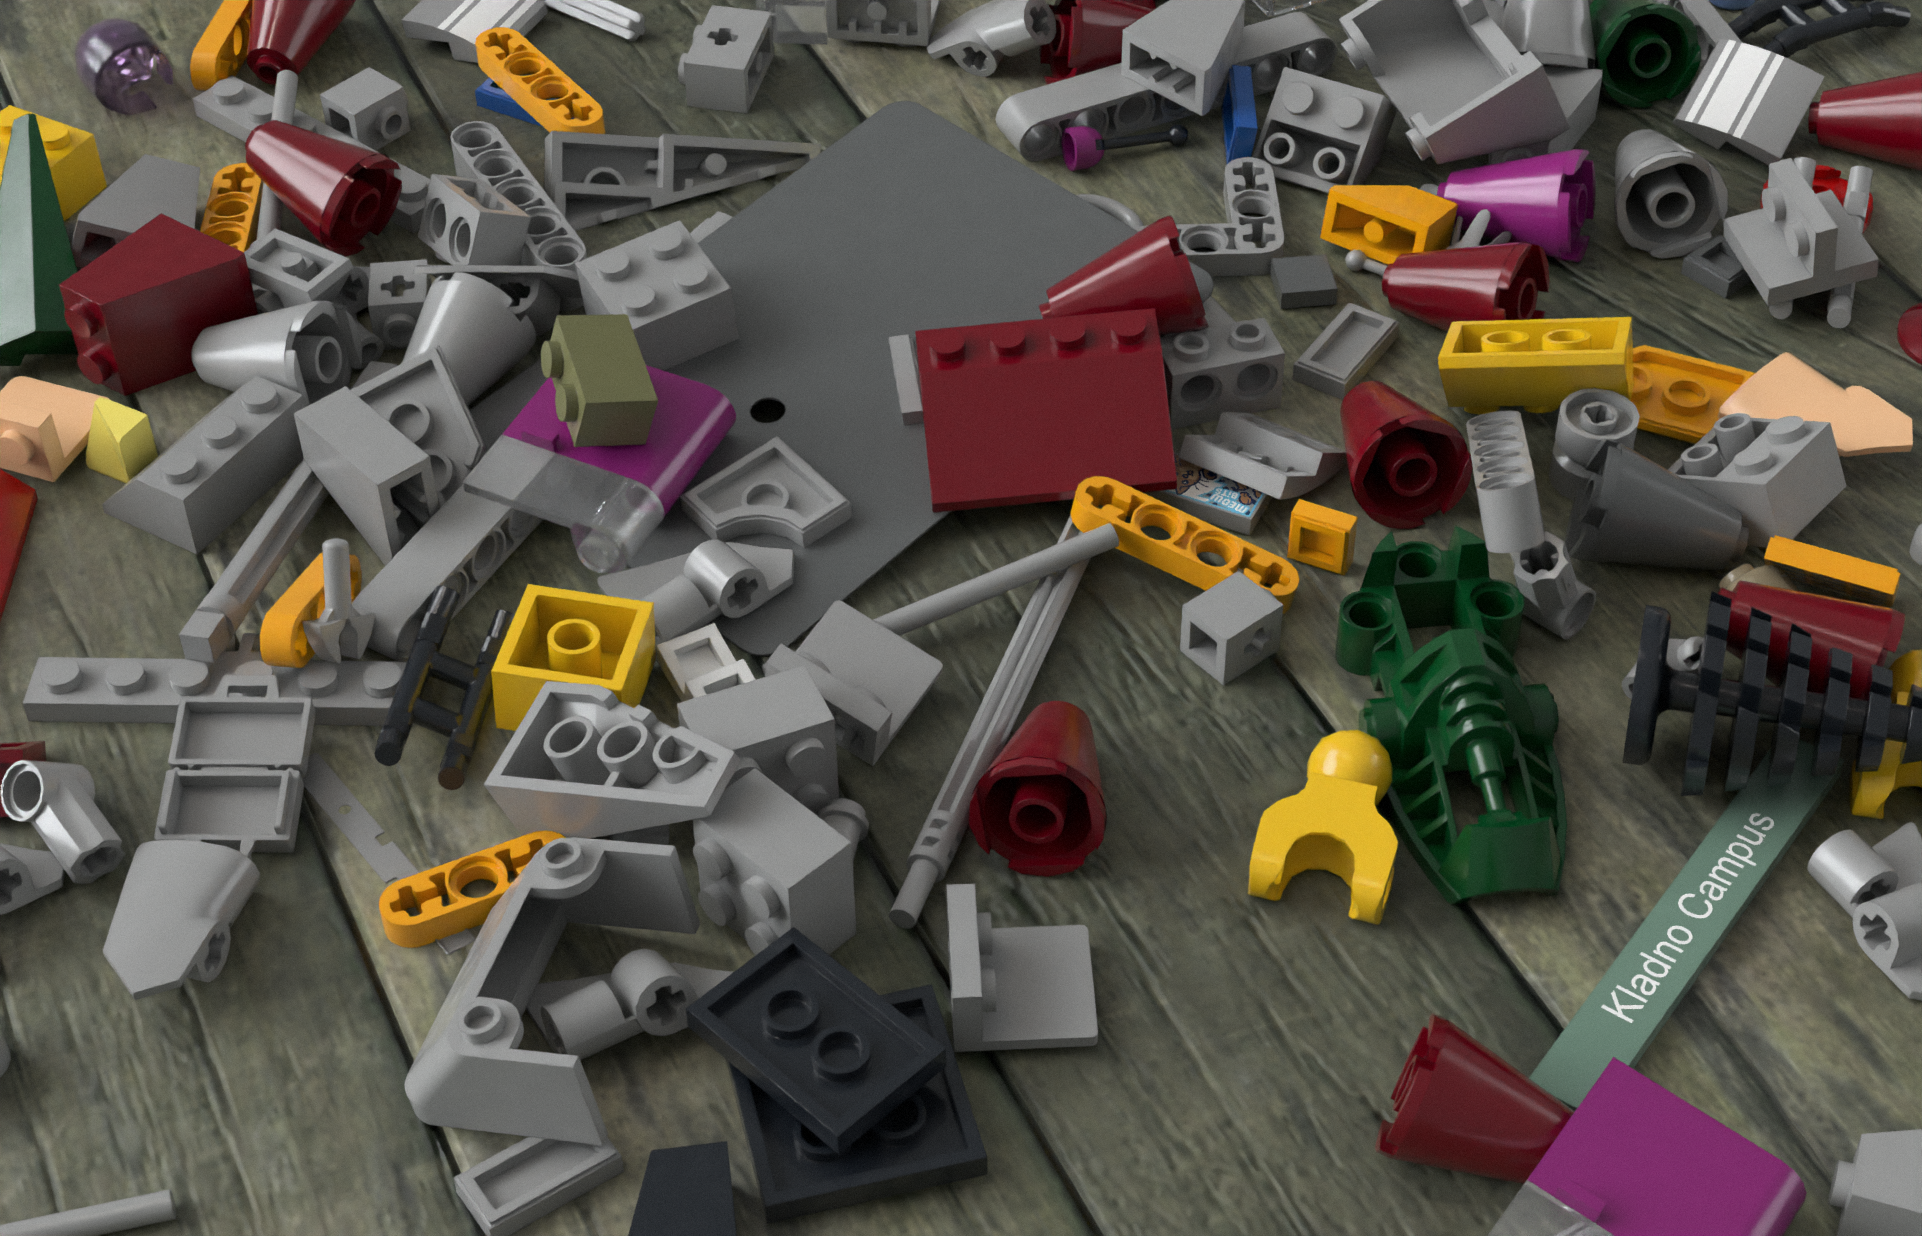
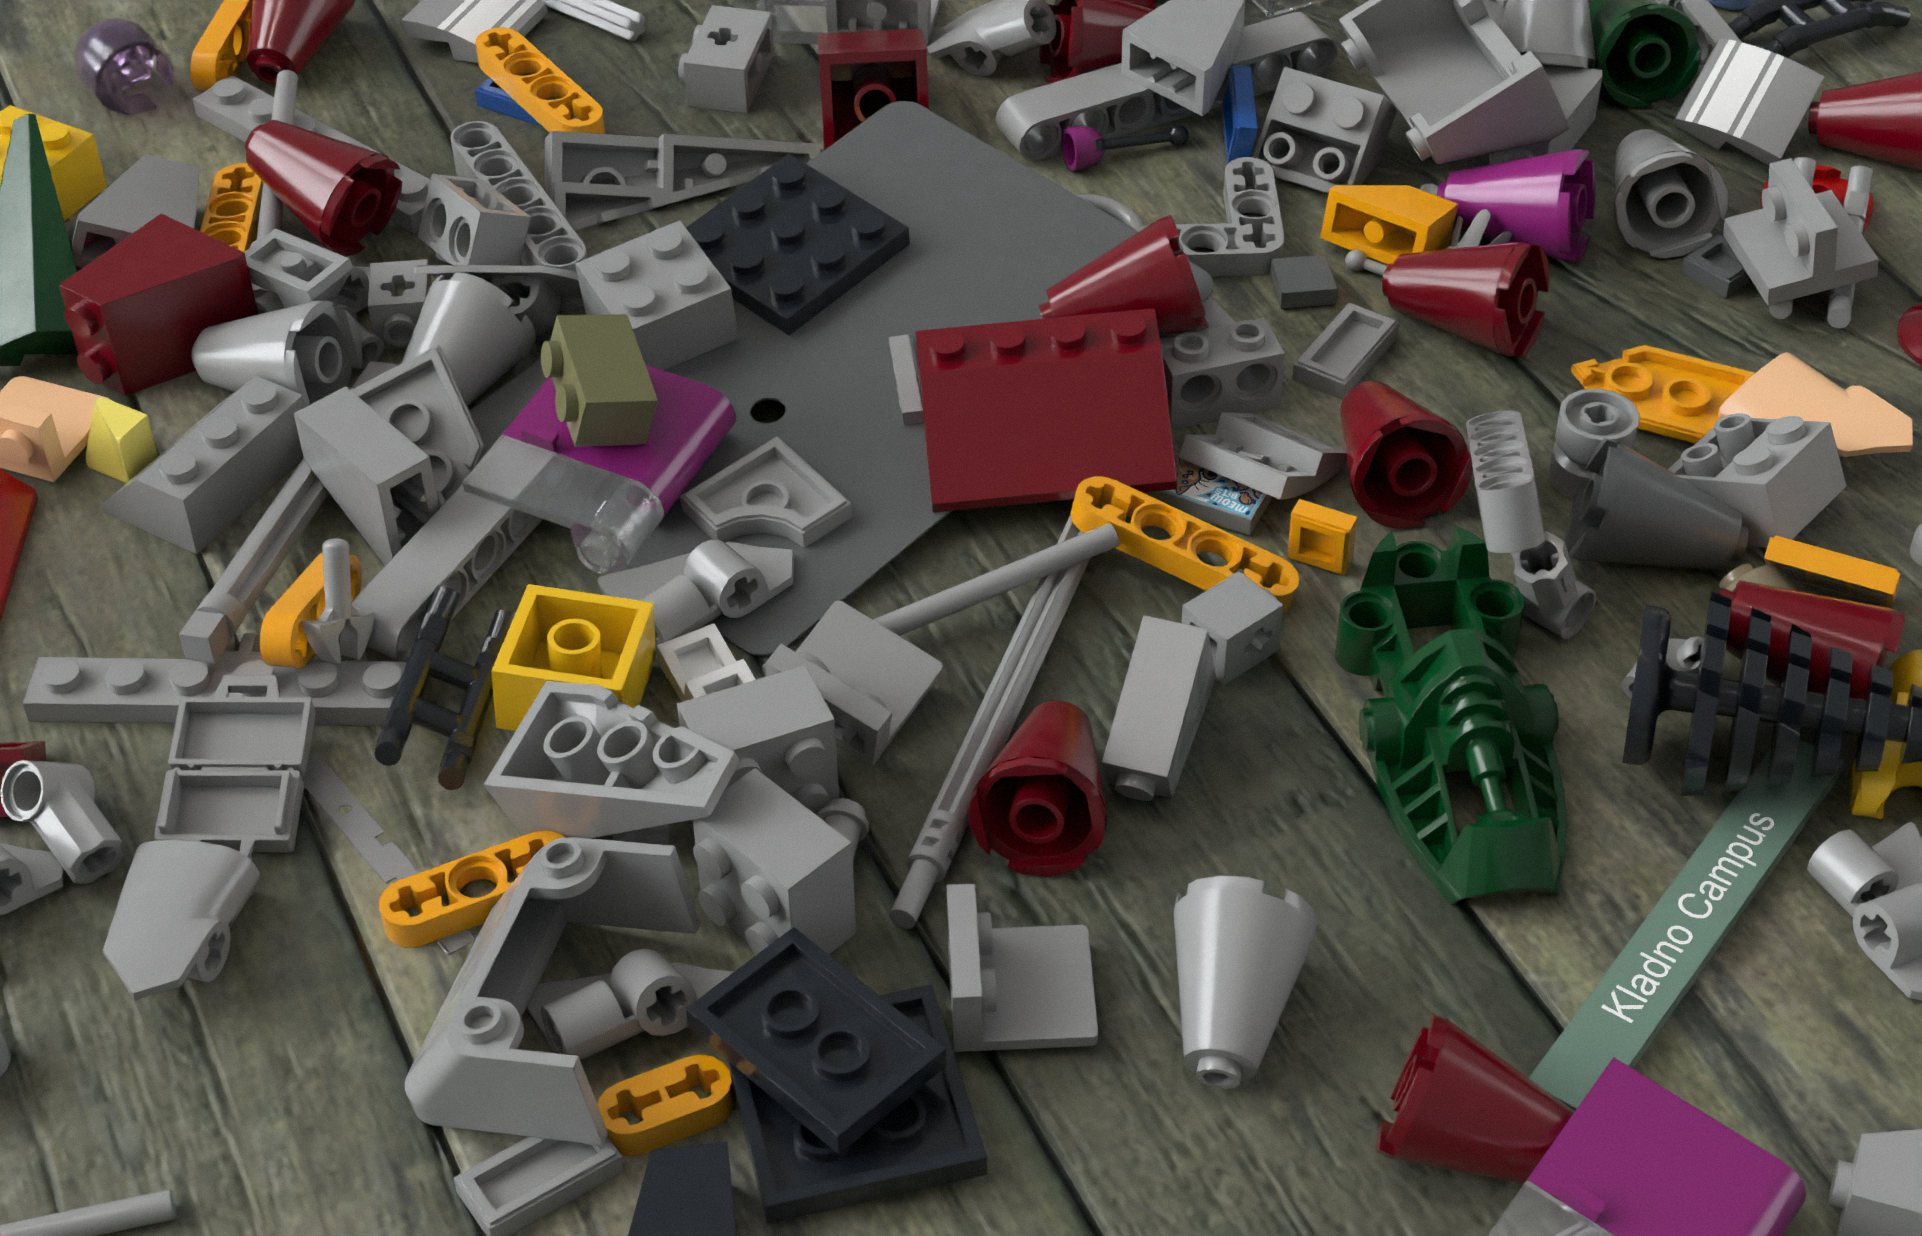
(367, 108): light grey brick -> none
(666, 1104): none -> light orange beam
(795, 242): none -> black plate
(867, 72): none -> dark red slope
(1159, 708): none -> light grey slope
(1236, 972): none -> light grey cone
(1332, 826): yellow piece -> none
(1534, 361): yellow slope -> none

